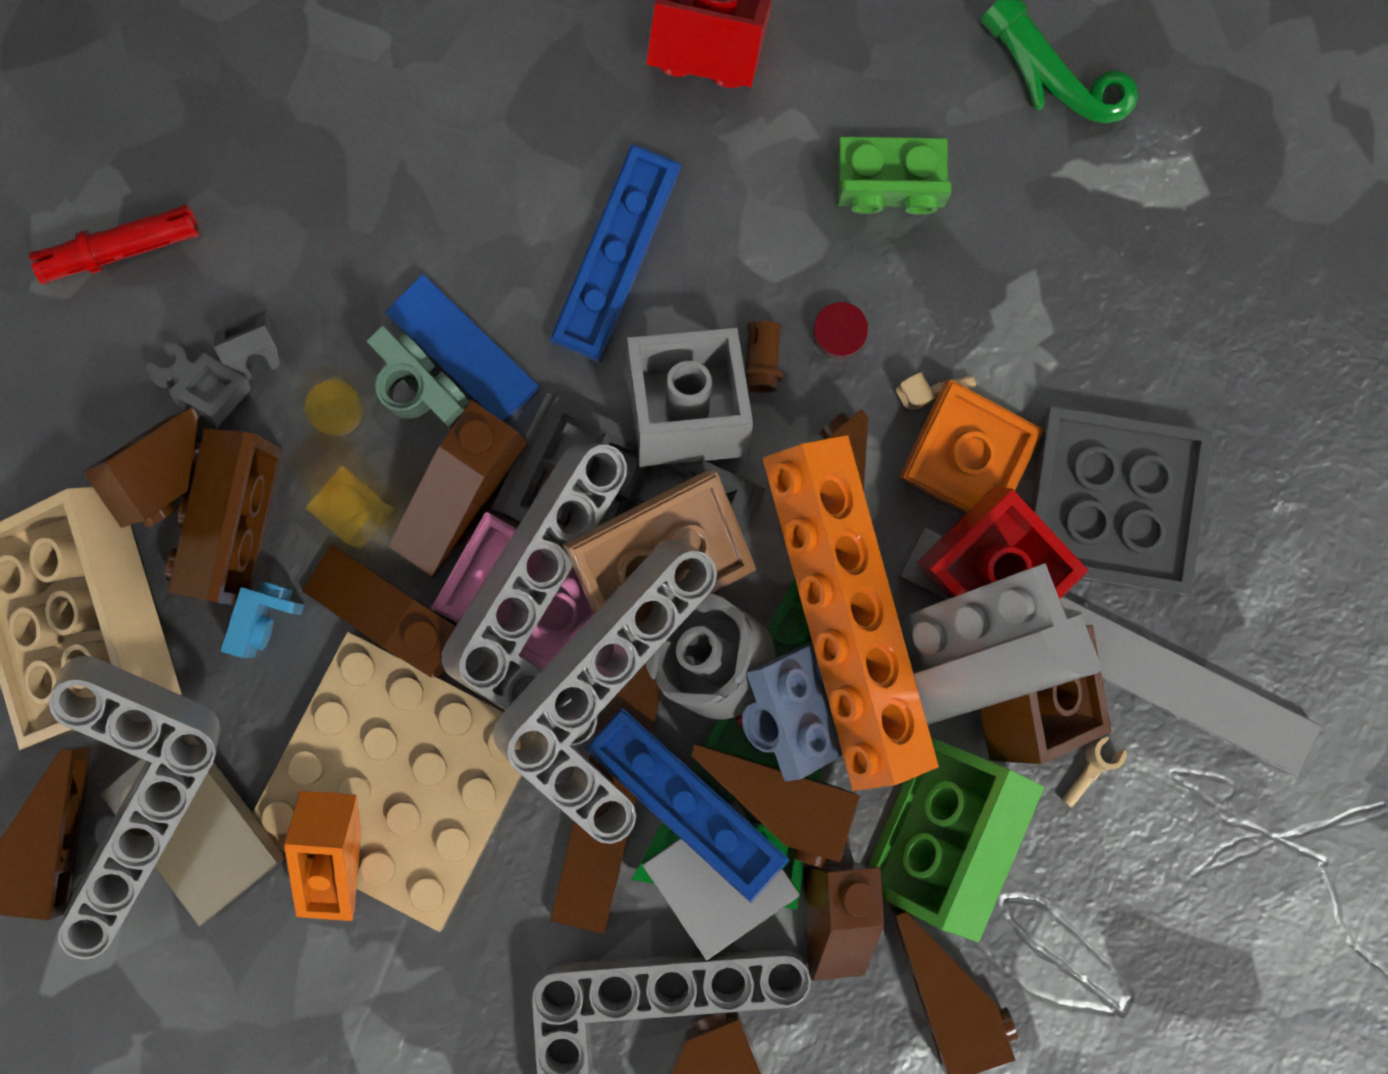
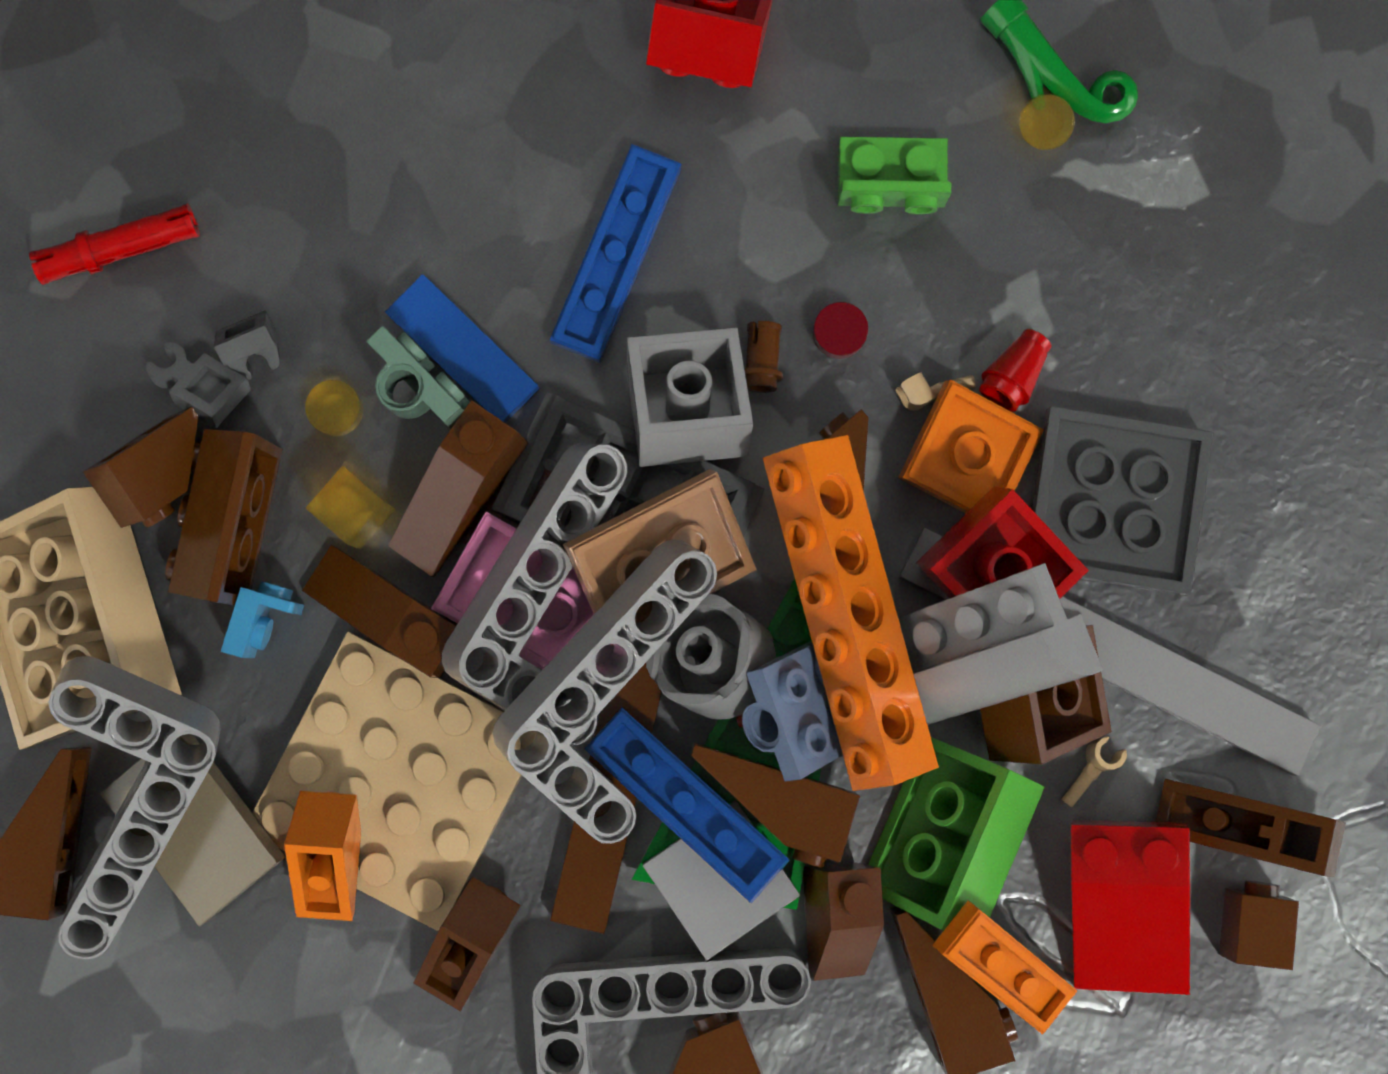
(466, 943): none -> reddish brown slope
(1004, 967): none -> orange tile
(1015, 372): none -> red cone
(1046, 121): none -> clear yellow tile
(1131, 906): none -> red slope
(1254, 827): none -> reddish brown slope
(1259, 926): none -> reddish brown brick

